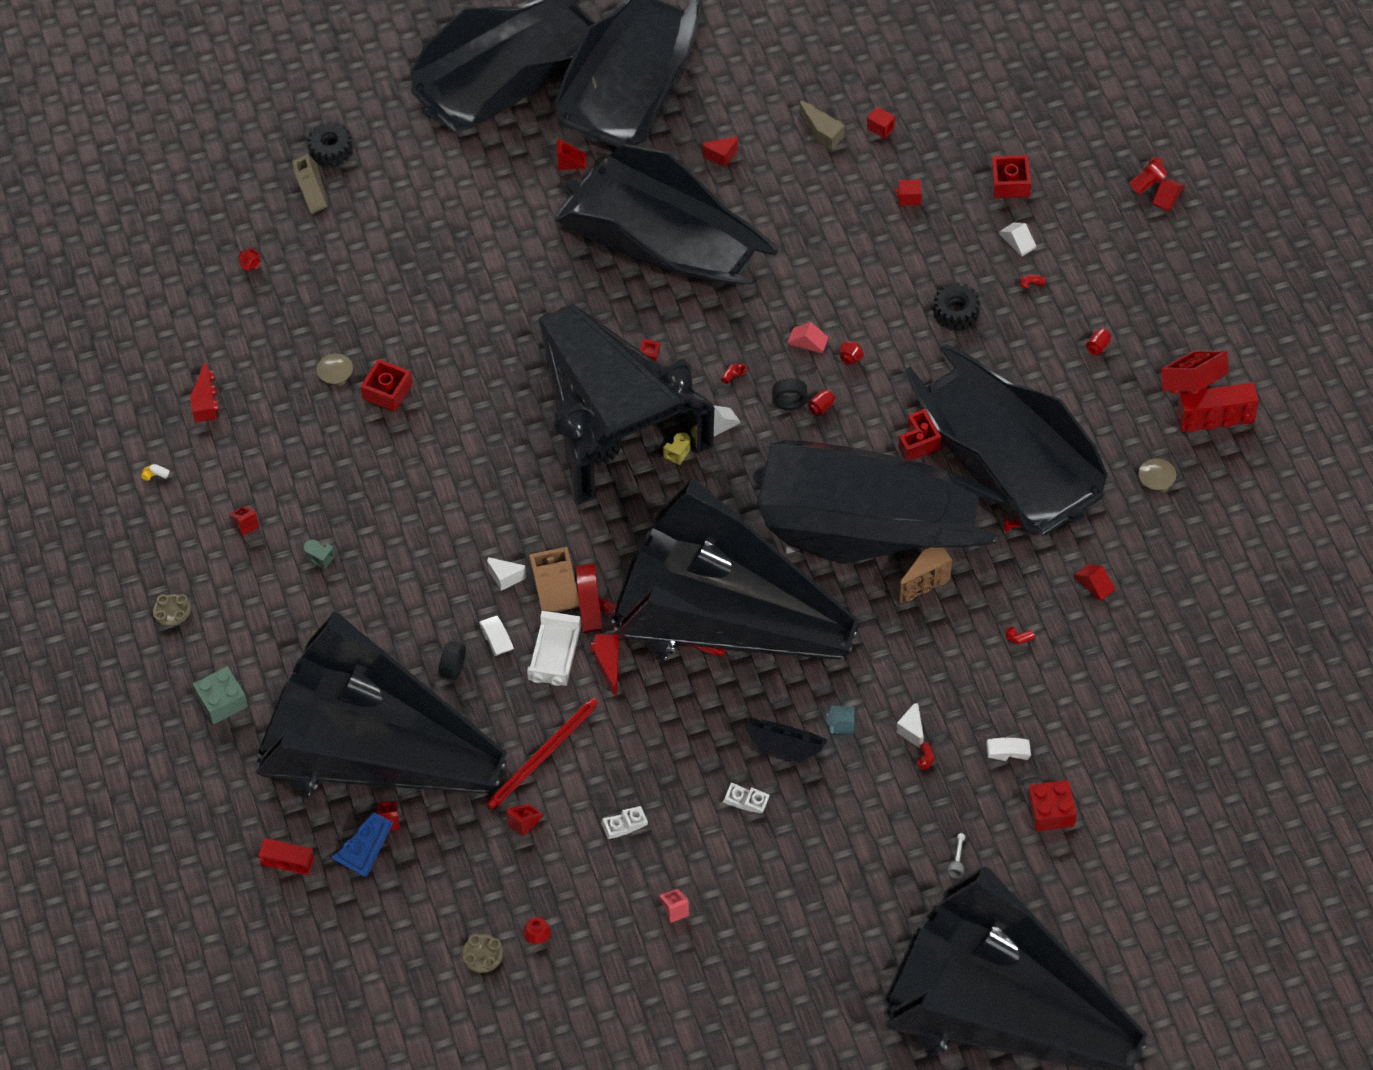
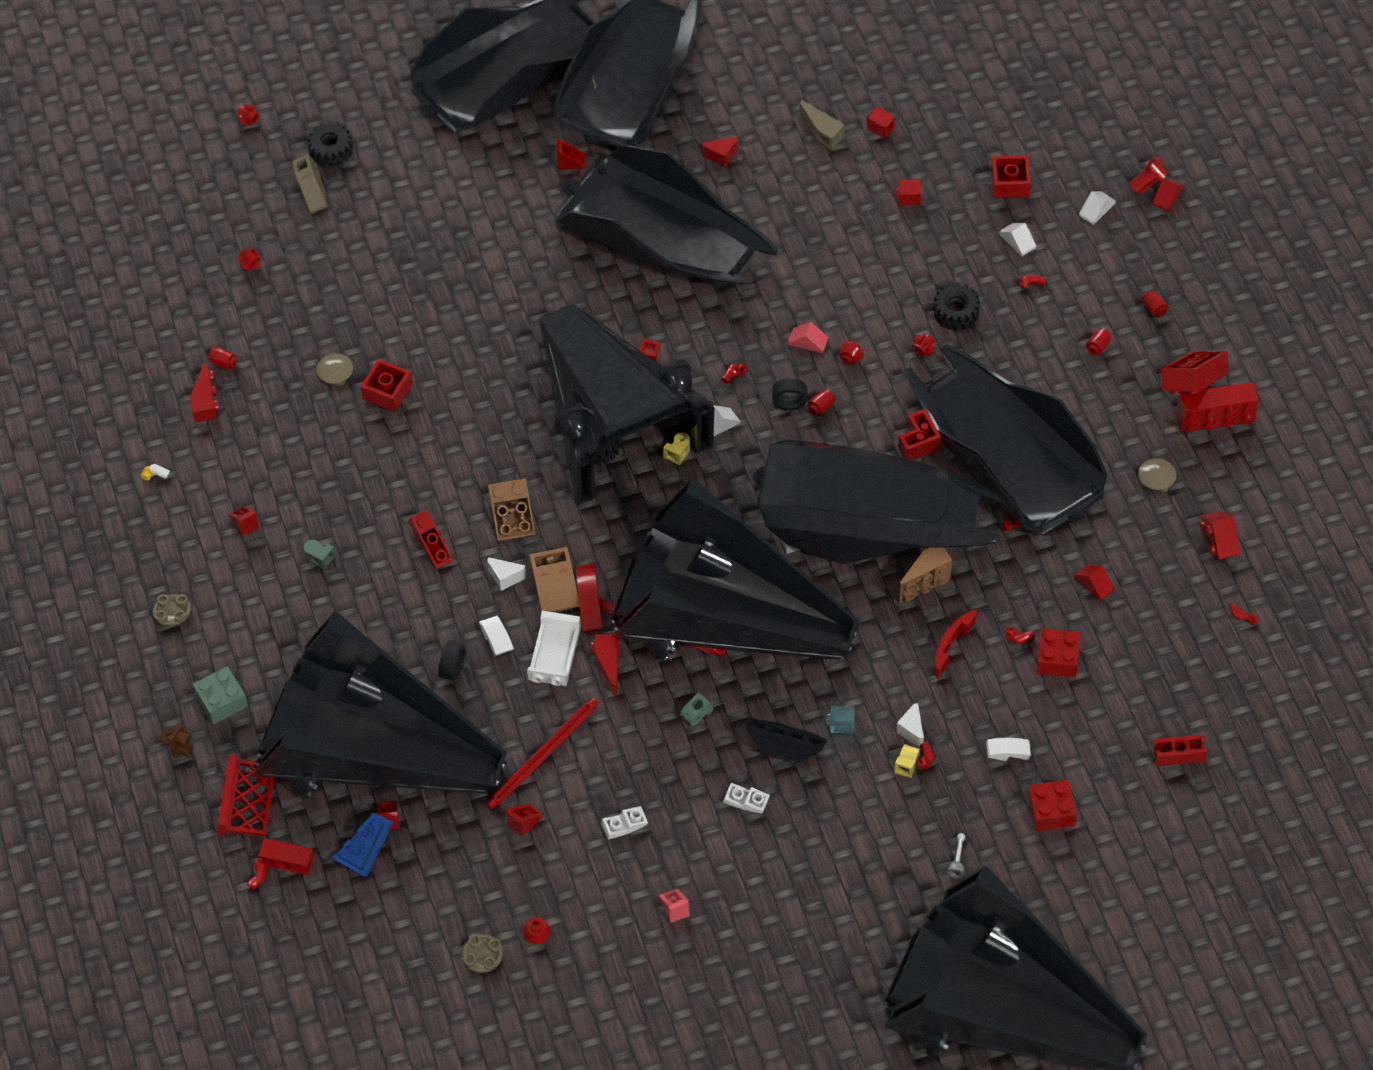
(177, 741): none -> reddish brown hips
(222, 358): none -> red brick
(229, 799): none -> red fence
(248, 115): none -> red gear
(260, 876): none -> red arm
(430, 539): none -> red slope
(511, 509): none -> medium nougat slope
(696, 709): none -> sand green leg
(908, 760): none -> light yellow leg
(924, 345): none -> red gear
(961, 625): none -> red slope
(1058, 653): none -> red brick
(1096, 206): none -> white slope
(1155, 304): none -> red brick
(1186, 743): none -> red piece
(1222, 533): none -> red brick
(1240, 613): none -> red piece

